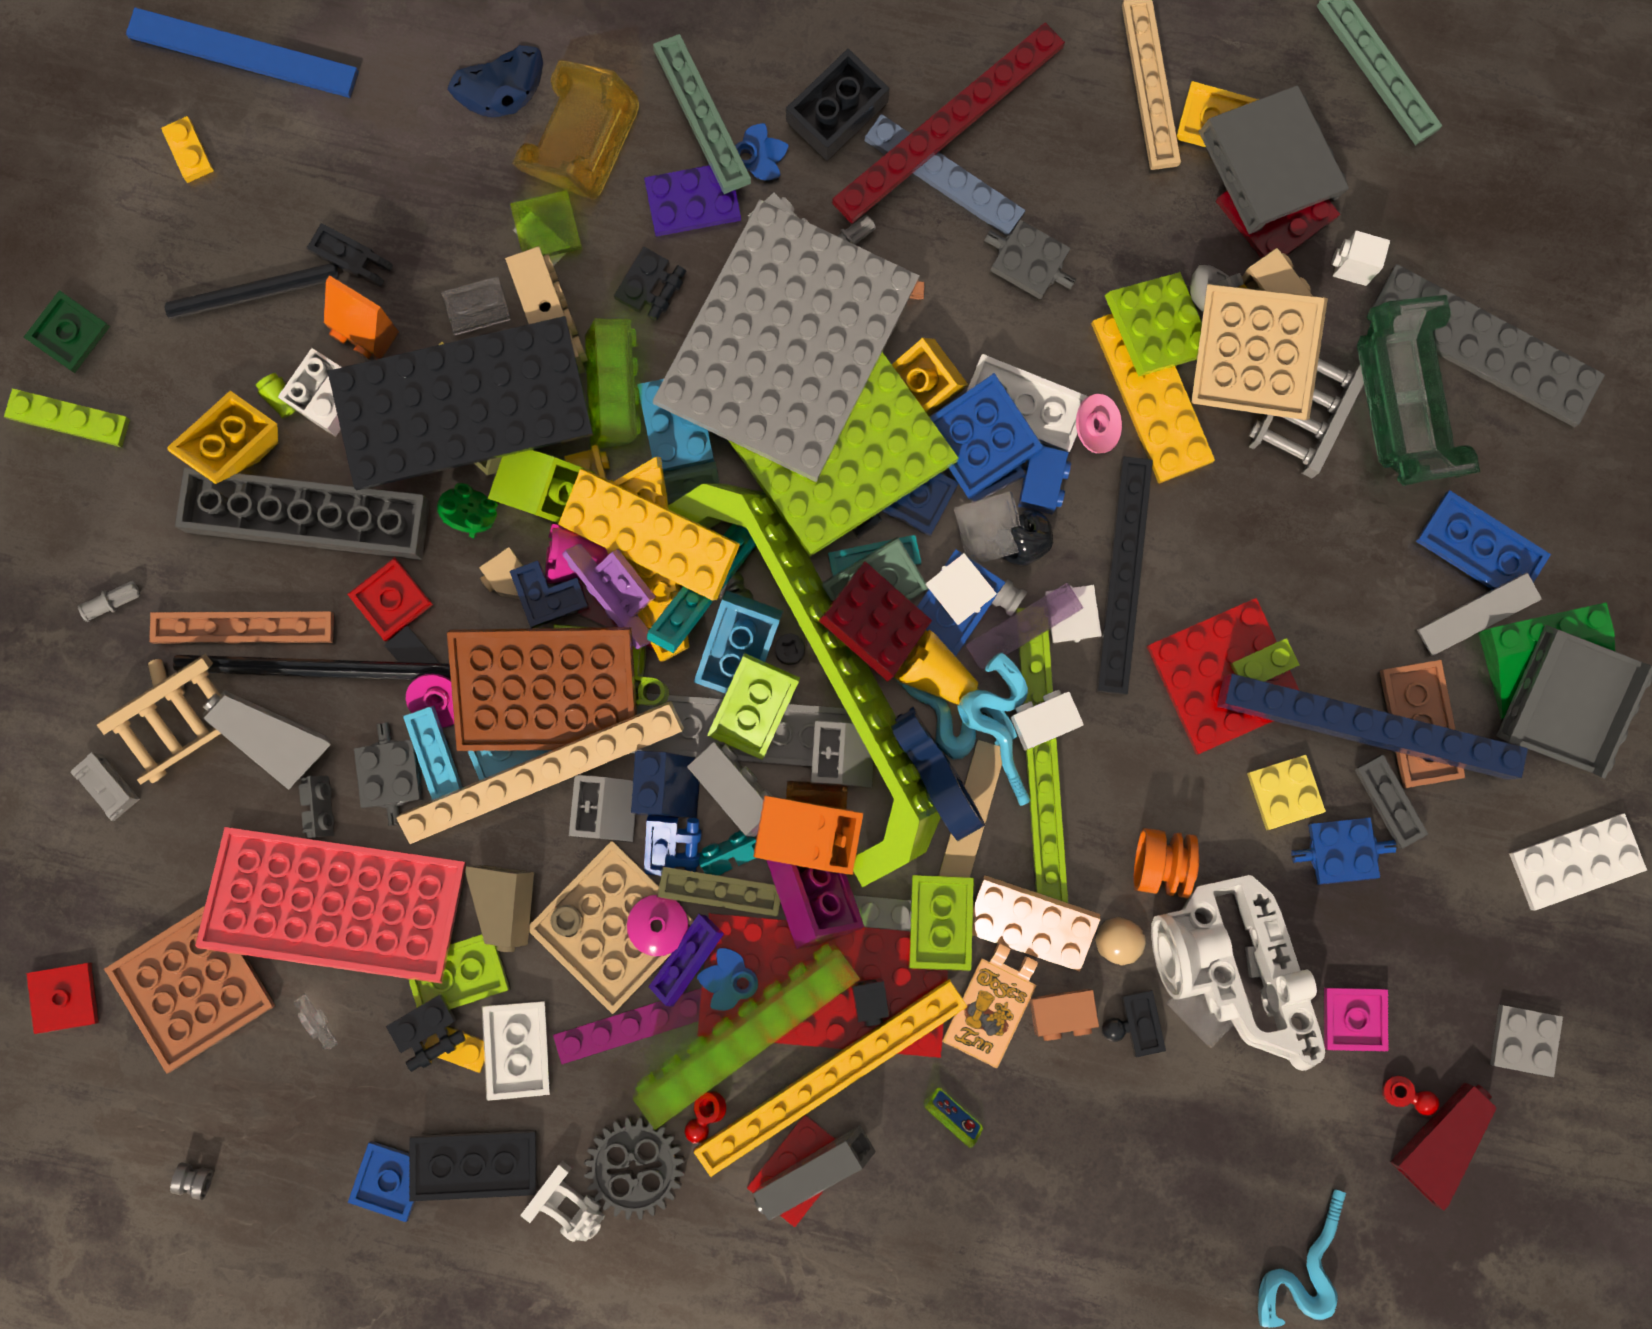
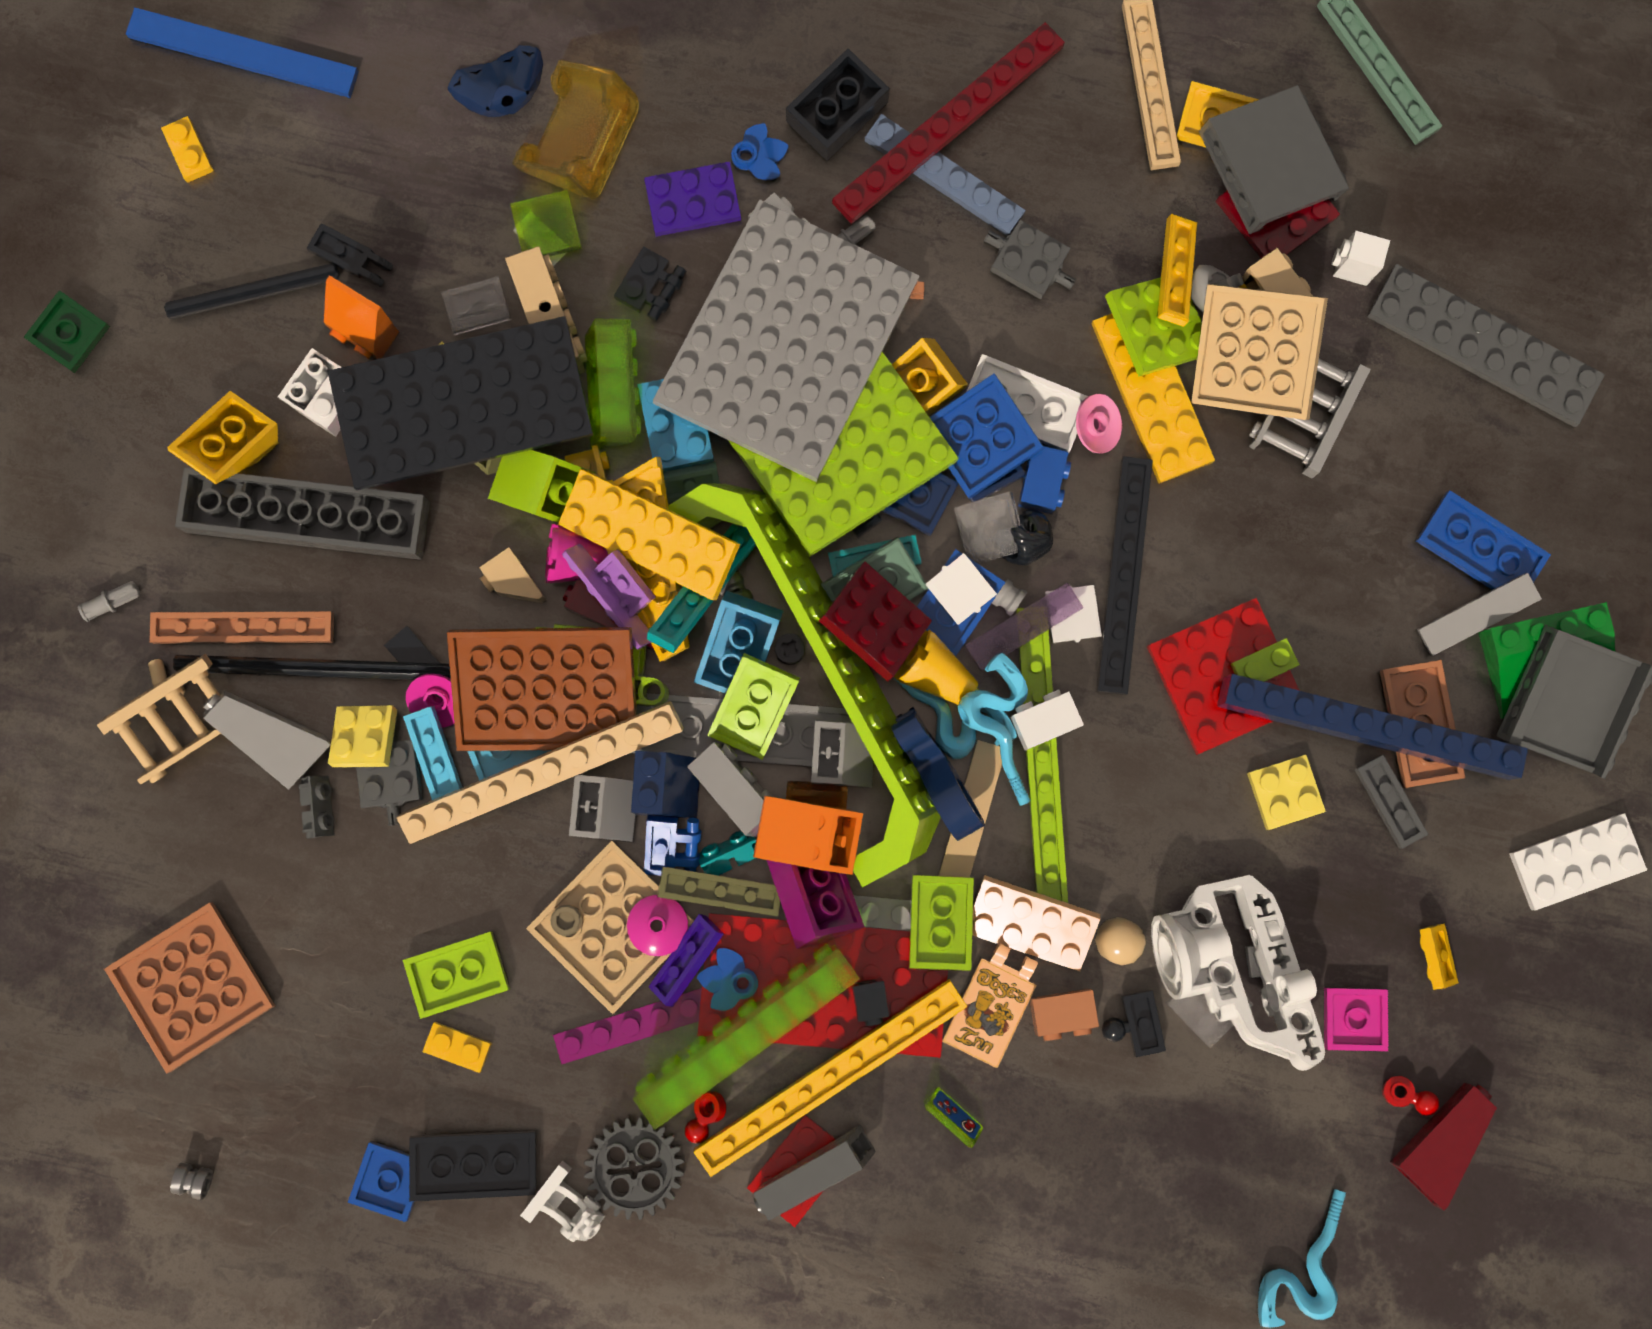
(62, 998): red plate -> none
(67, 417): lime plate -> none
(105, 785): light grey hinge -> none
(269, 390): lime cone -> none
(314, 1022): clear plate -> none
(331, 905): coral plate -> none
(362, 736): none -> light yellow plate
(390, 599): red plate -> none
(422, 1023): black plate -> none
(467, 509): green plate -> none
(502, 904): dark tan slope -> none
(515, 1050): white plate -> none
(545, 603): dark blue plate -> none
(702, 114): sand green plate -> none
(1172, 863): orange wheel -> none
(1177, 270): none -> yellow tile
(1344, 851): blue plate -> none
(1408, 392): clear green windscreen -> none
(1439, 956): none -> yellow plate
(1526, 1040): light grey plate -> none

